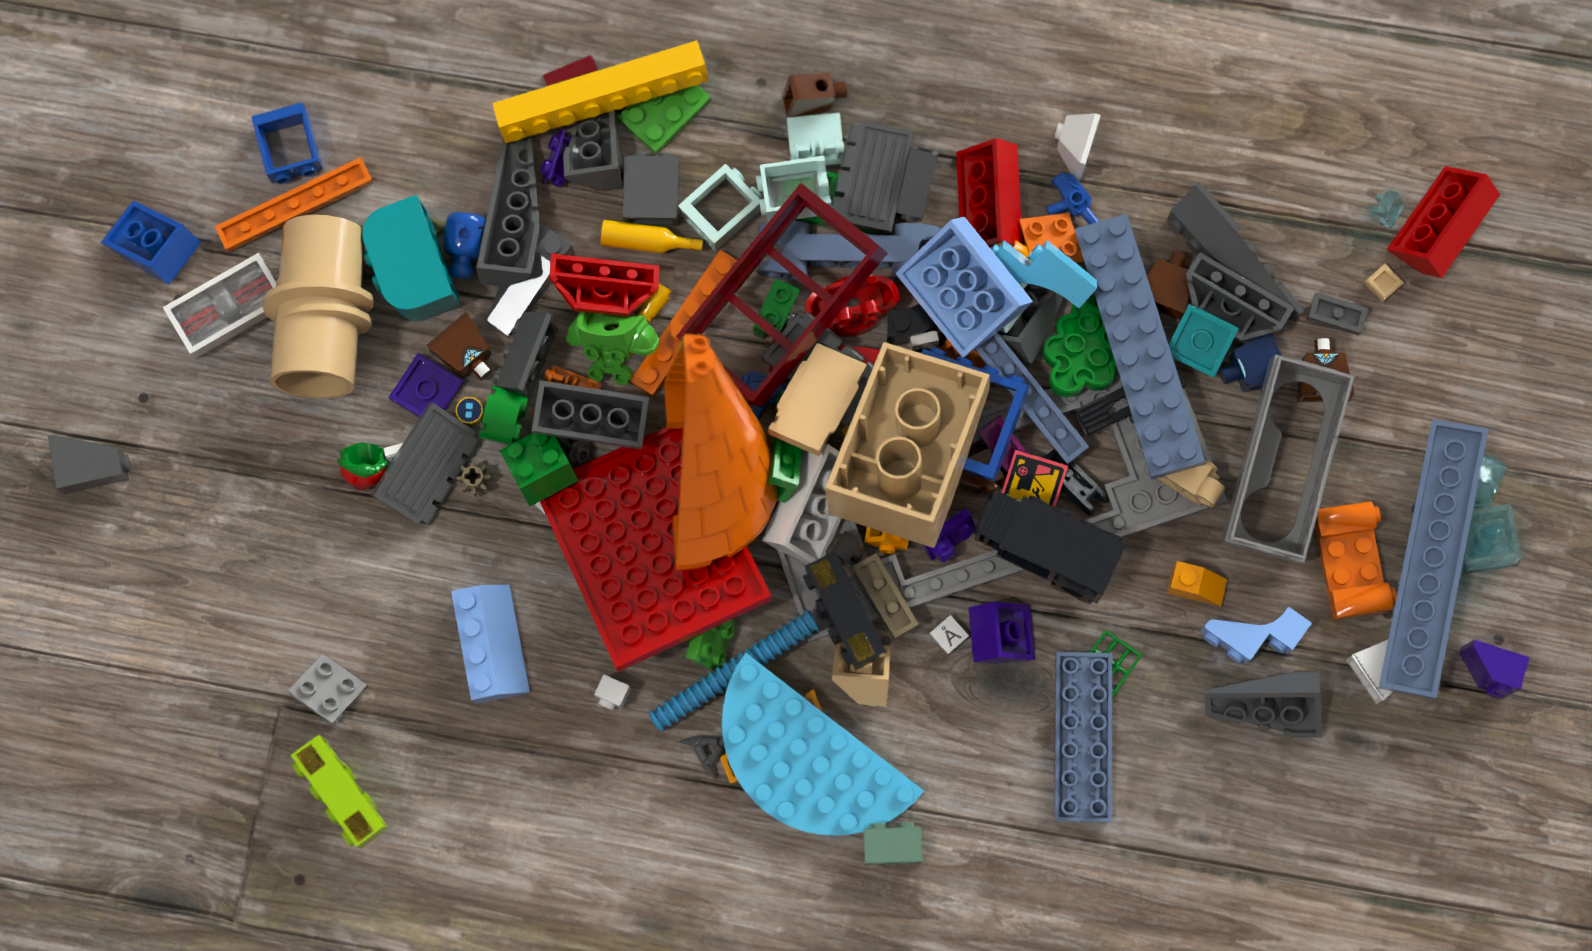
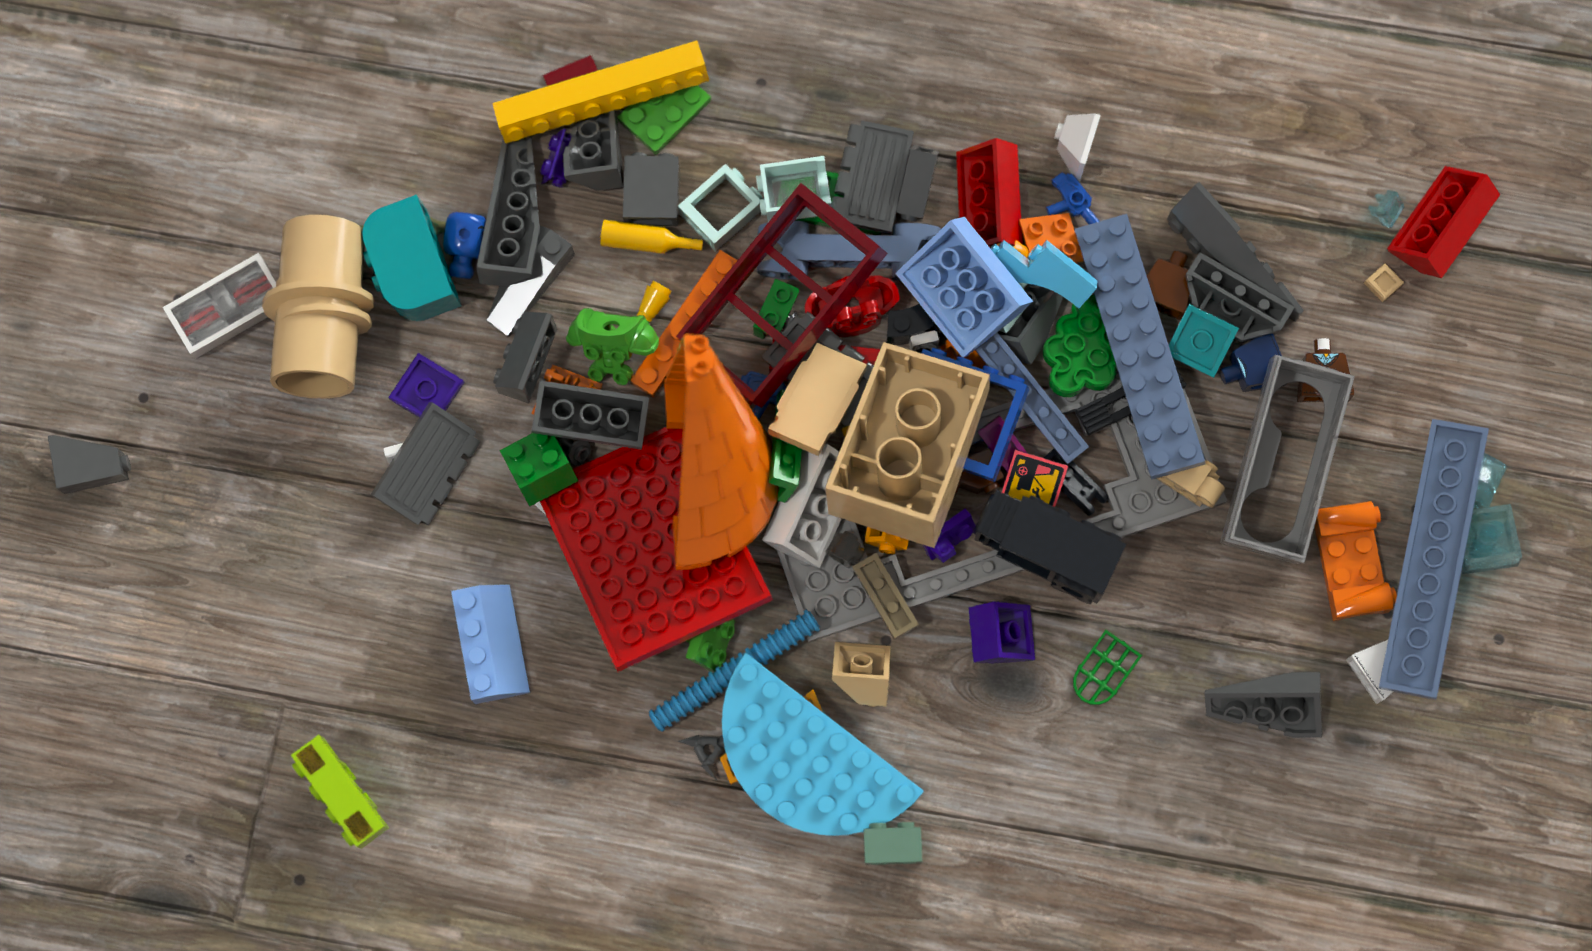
(151, 242): blue slope -> none
(278, 120): blue window -> none
(294, 203): orange plate -> none
(327, 689): light grey hinge -> none
(362, 465): green hair -> none
(462, 348): reddish brown torso -> none
(469, 411): dark blue tile -> none
(480, 483): dark tan gear -> none
(502, 416): green brick -> none
(603, 284): red wedge -> none
(612, 693): white plate -> none
(811, 94): reddish brown torso -> none
(816, 137): light aqua hinge -> none
(844, 611): black piece -> none
(949, 635): white tile -> none
(1083, 737): sand blue plate -> none
(1196, 584): light orange slope -> none
(1244, 639): light blue arch -> none
(1337, 314): dark grey plate -> none
(1494, 668): dark purple slope -> none

